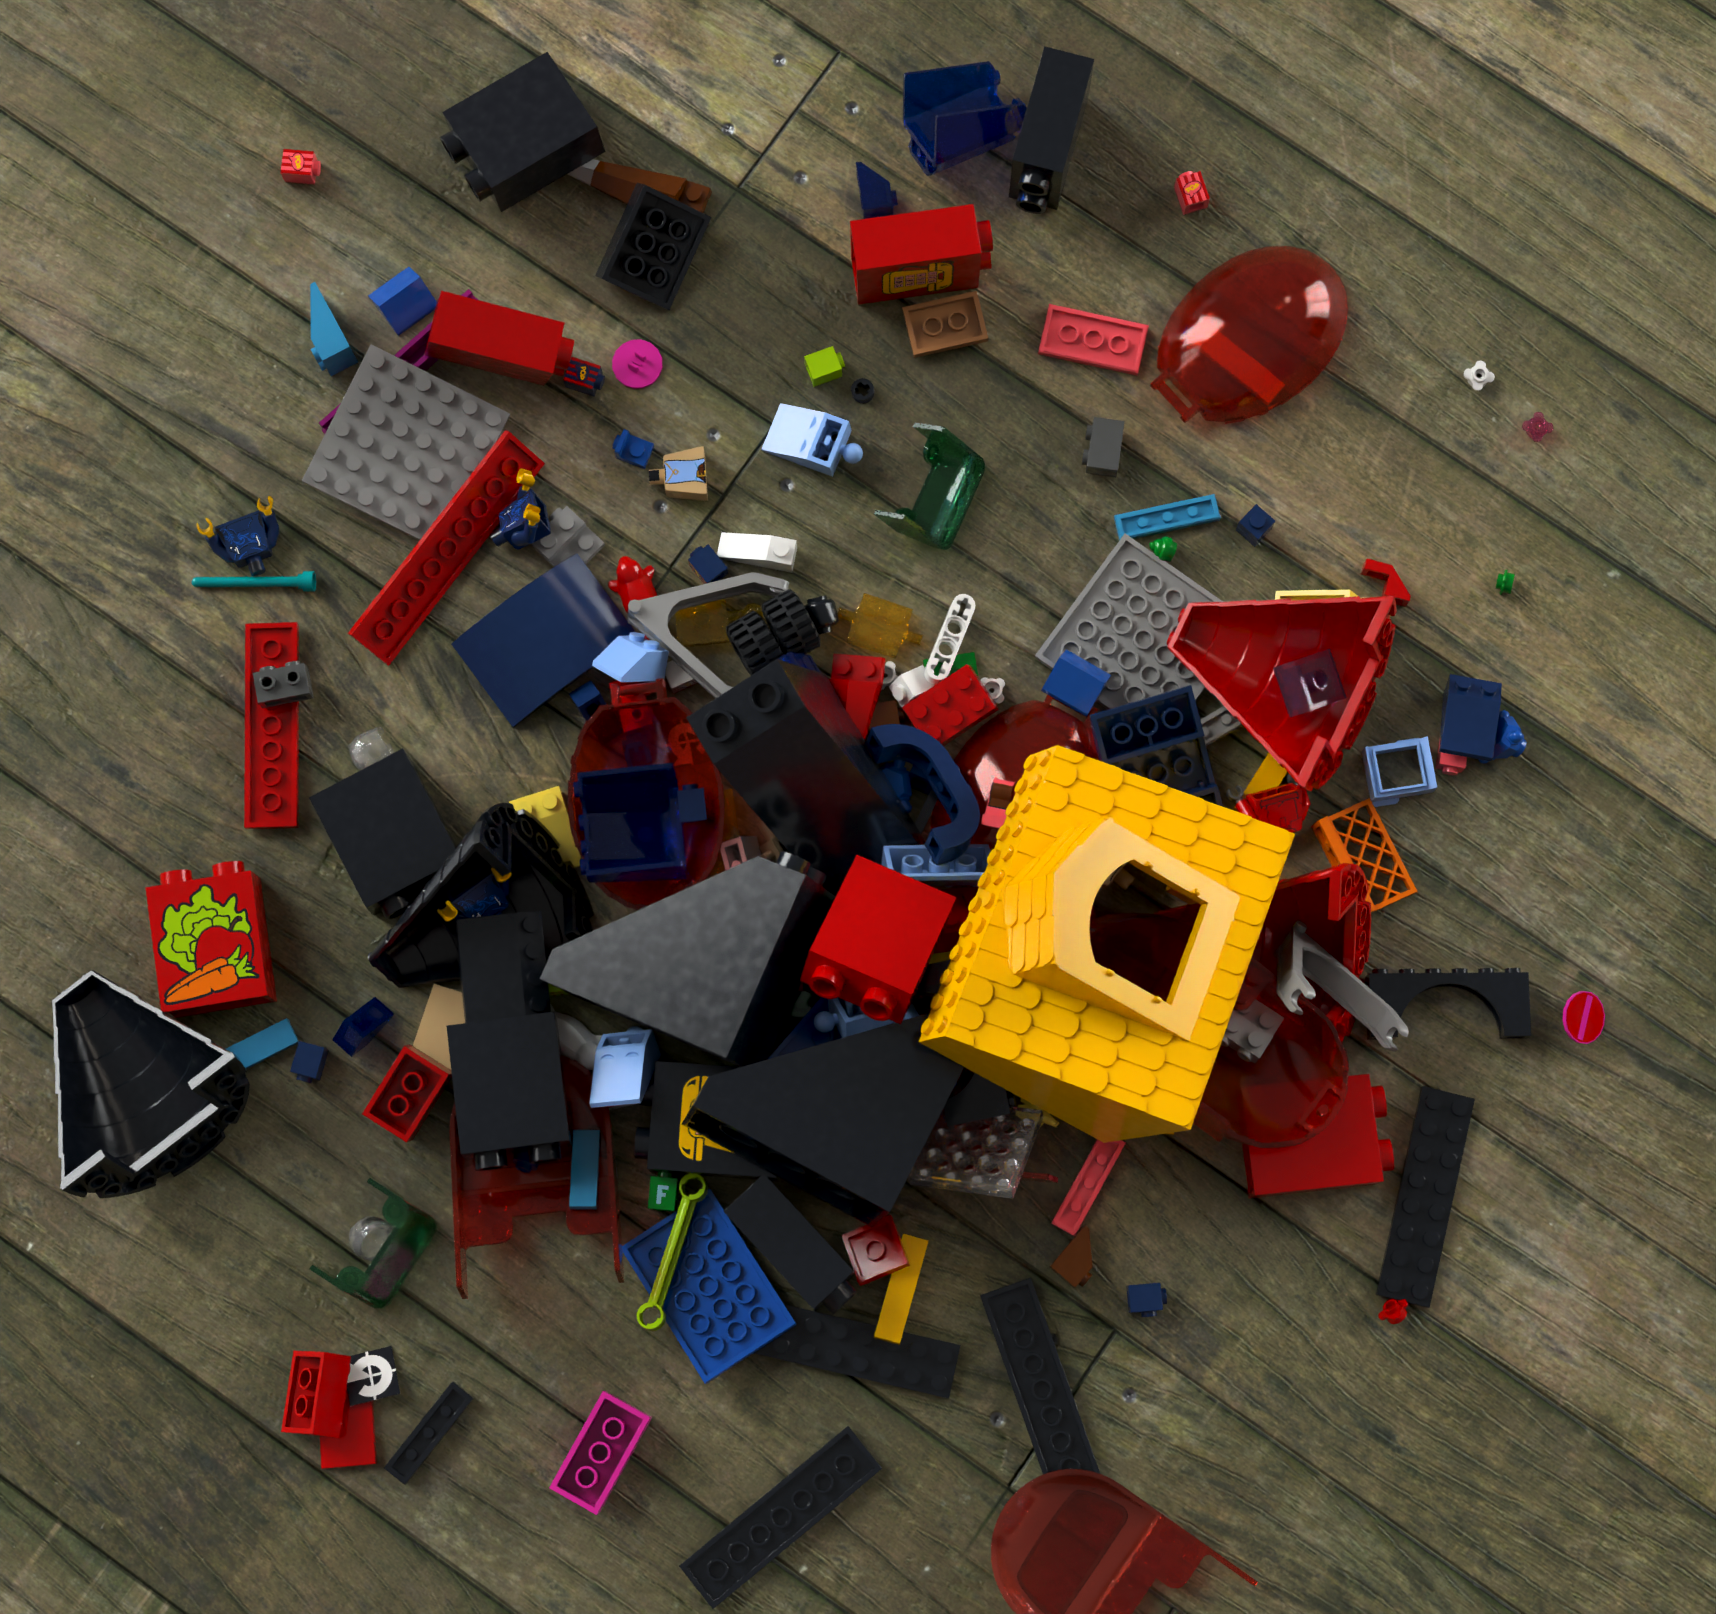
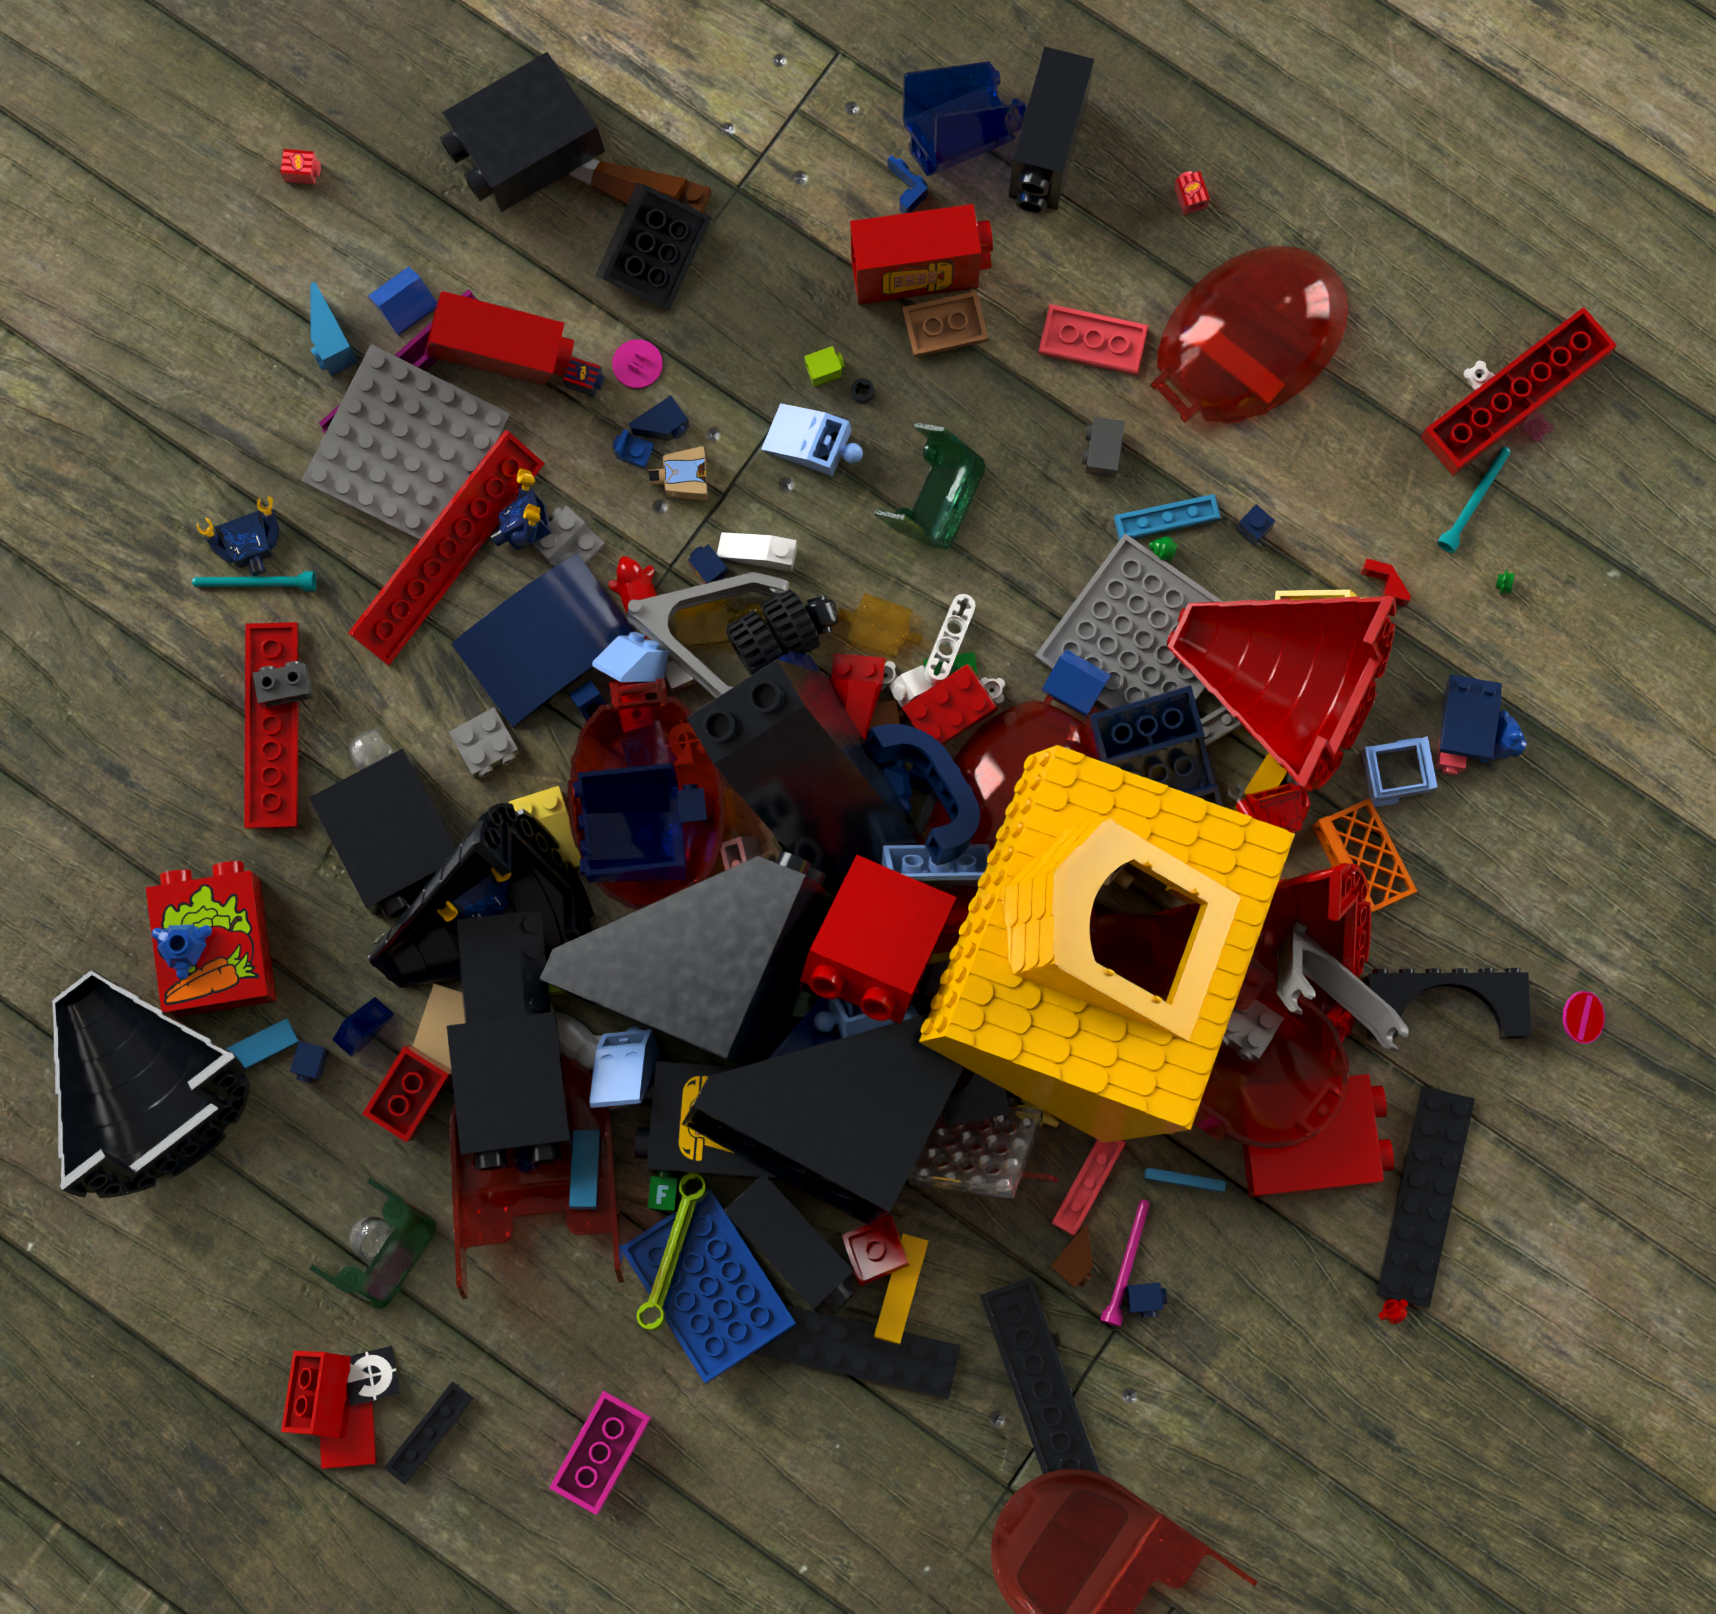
(181, 946): none -> blue rock
(484, 743): none -> light grey plate
(661, 422): none -> dark blue slope
(780, 1517): black plate -> none
(874, 192): clear blue slope -> none
(910, 198): none -> blue bracket
(1000, 797): leg -> none
(1112, 1314): none -> dark pink piece
(1184, 1180): none -> dark azure tile
(1309, 683): slope -> none
(1450, 540): none -> teal piece
(1518, 391): none -> red brick

